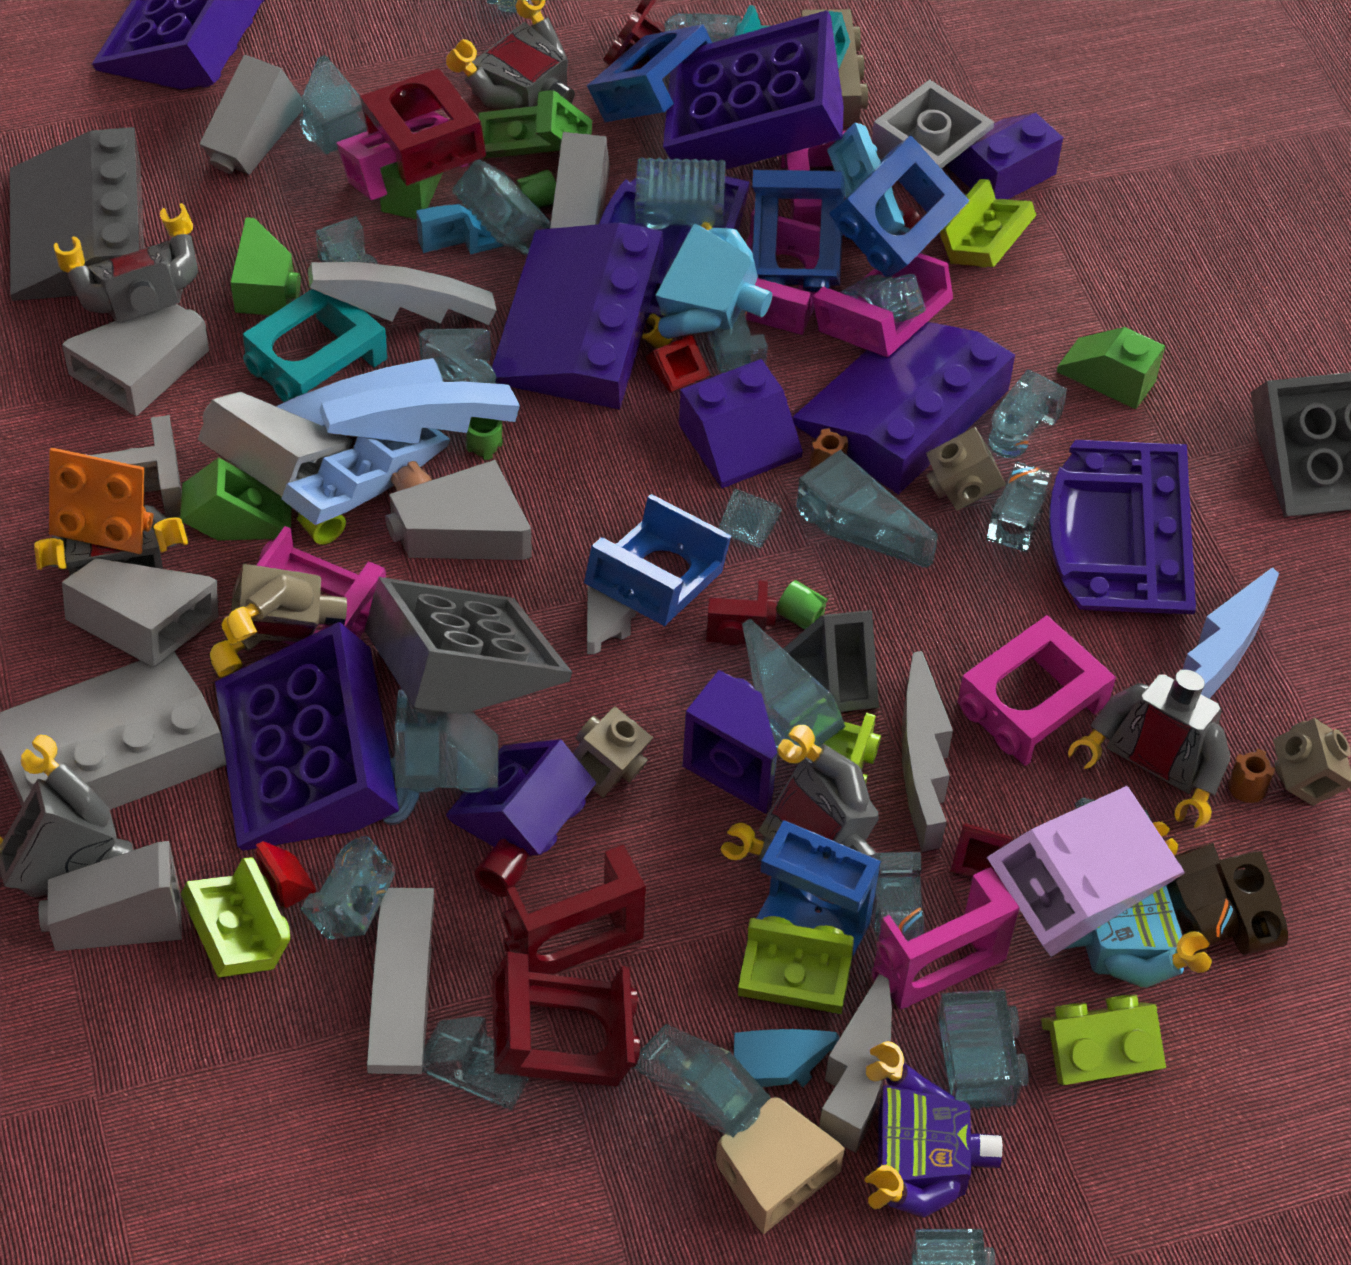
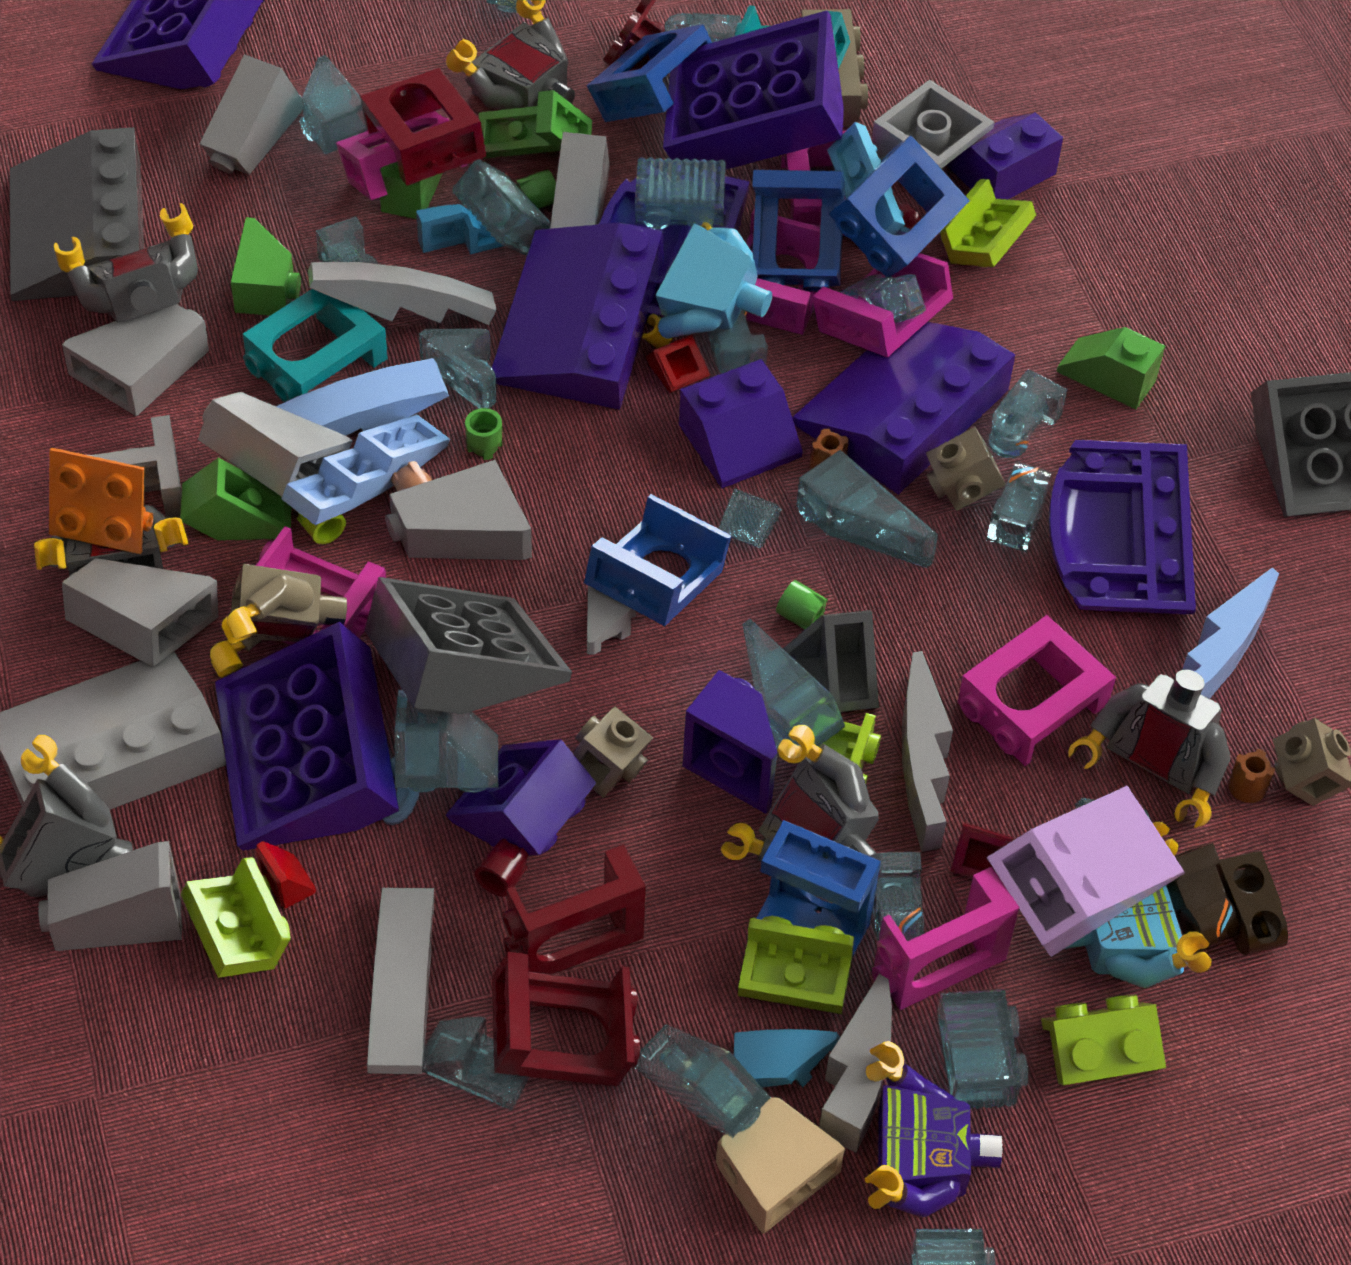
(351, 891): clear light blue leg -> none
(403, 410): light blue slope -> none
(728, 615): dark red bracket -> none

